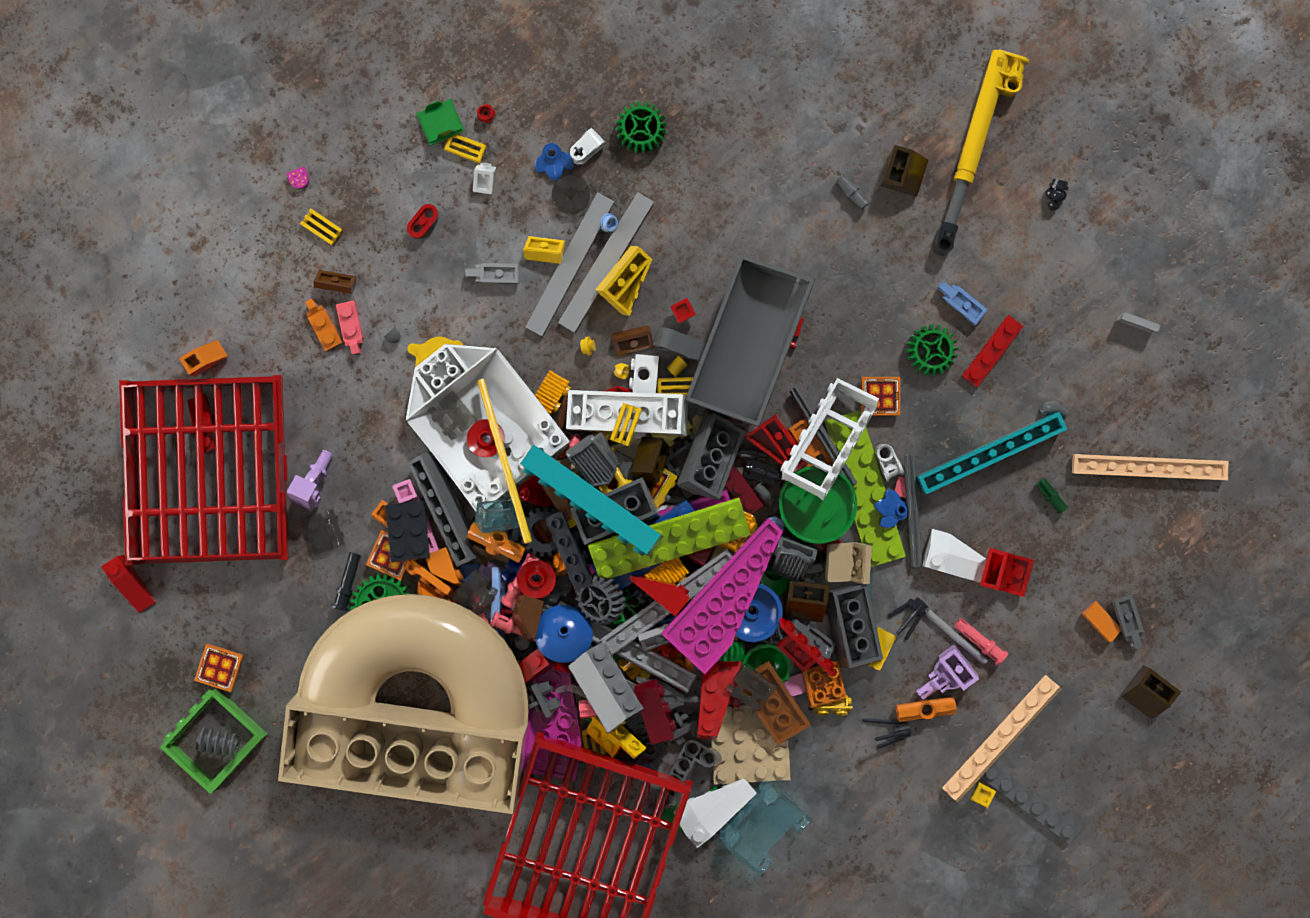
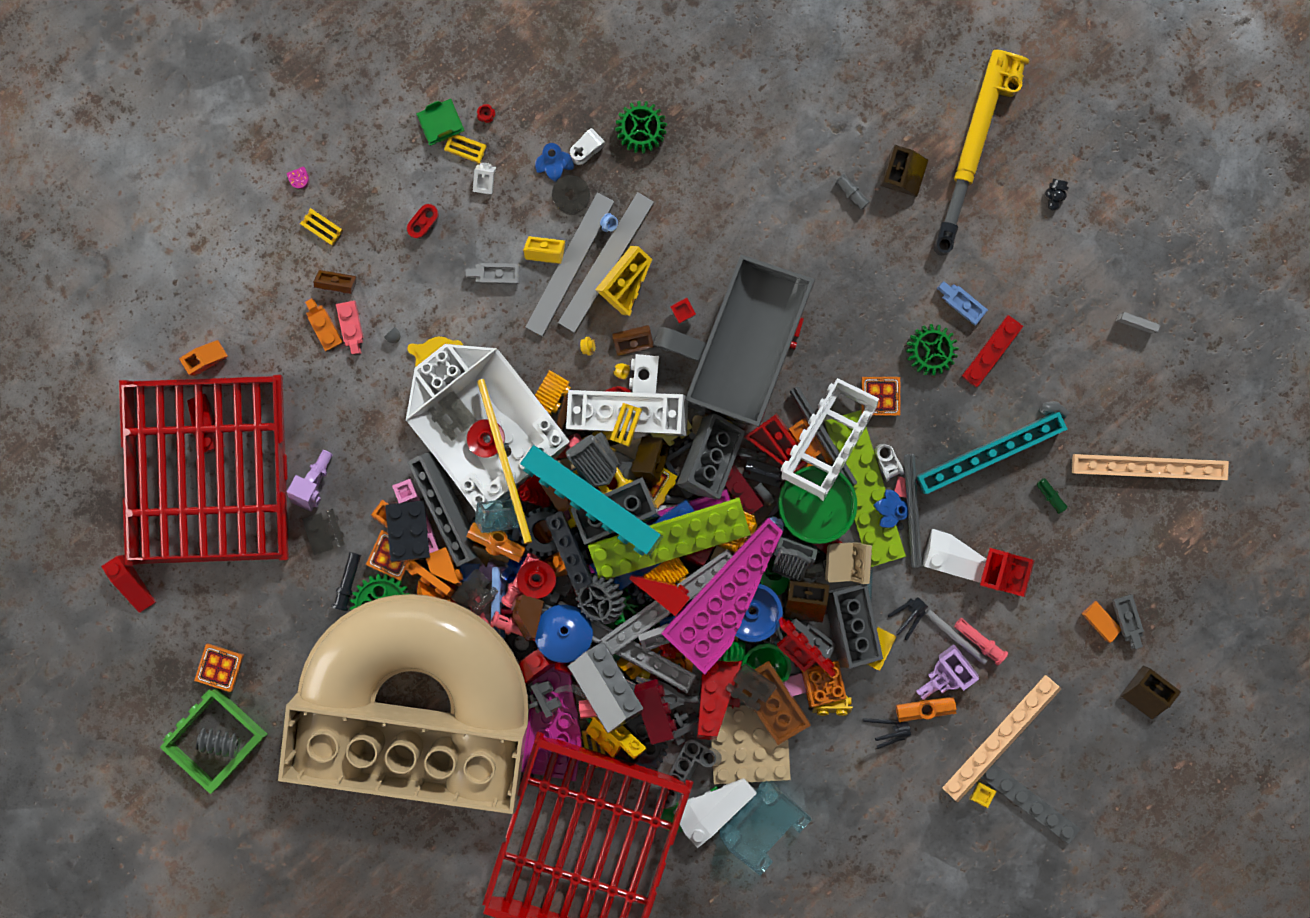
(677, 366): yellow hinge -> none
(683, 379): yellow tile -> none

